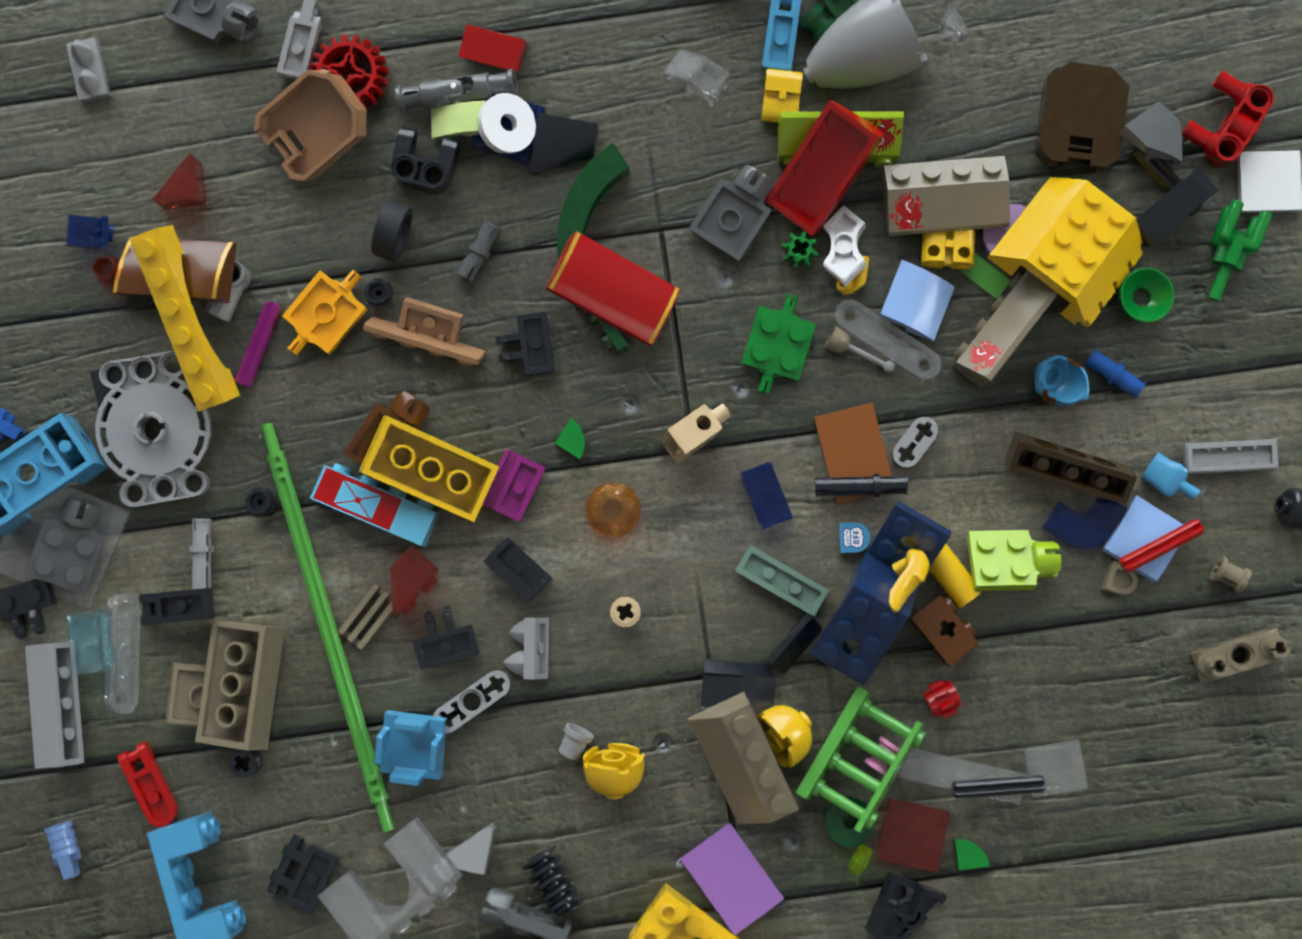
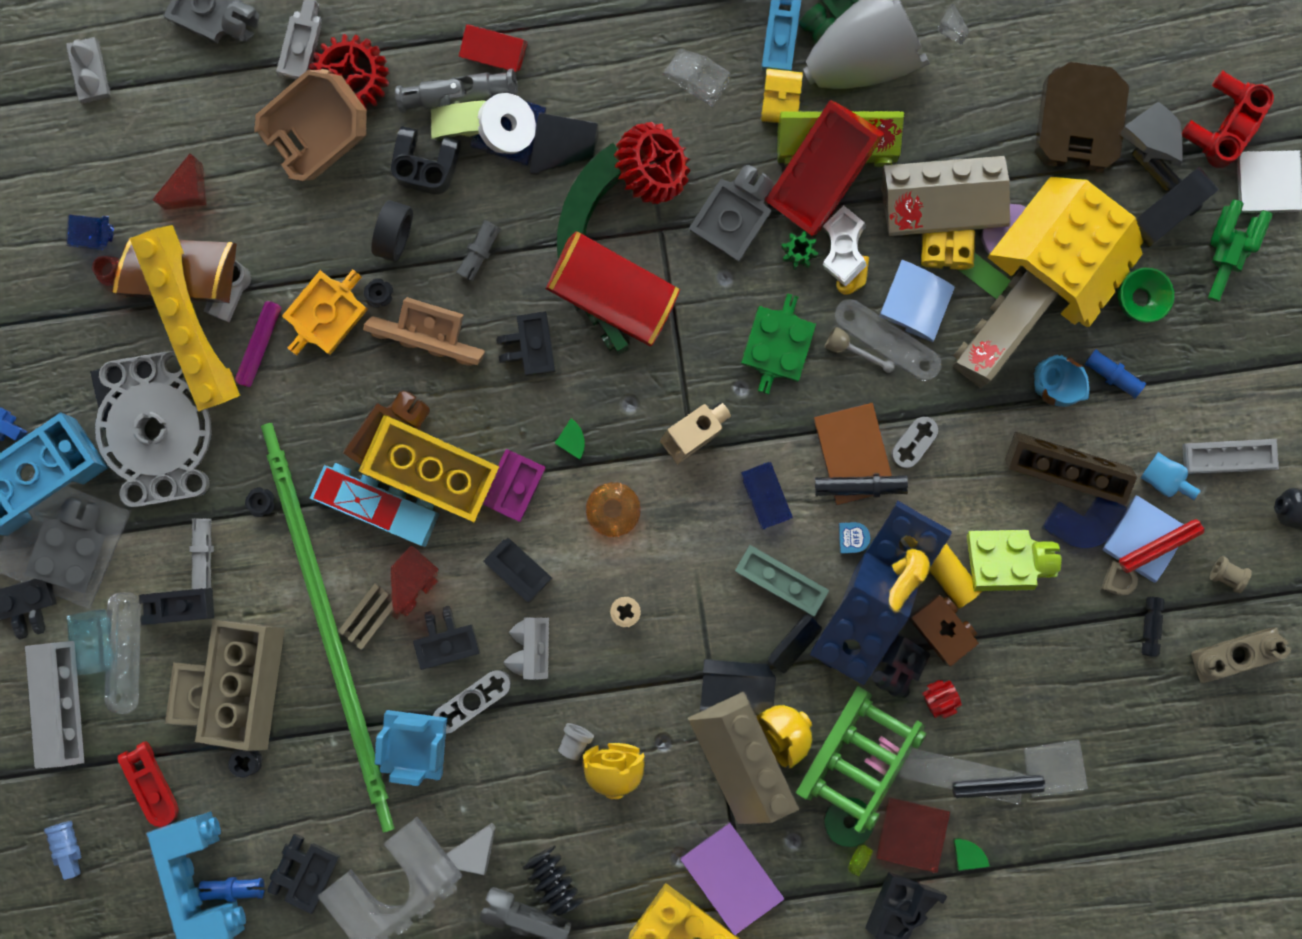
(231, 889): none -> blue pin
(650, 144): none -> red gear
(904, 663): none -> black plate
(1153, 626): none -> black axle

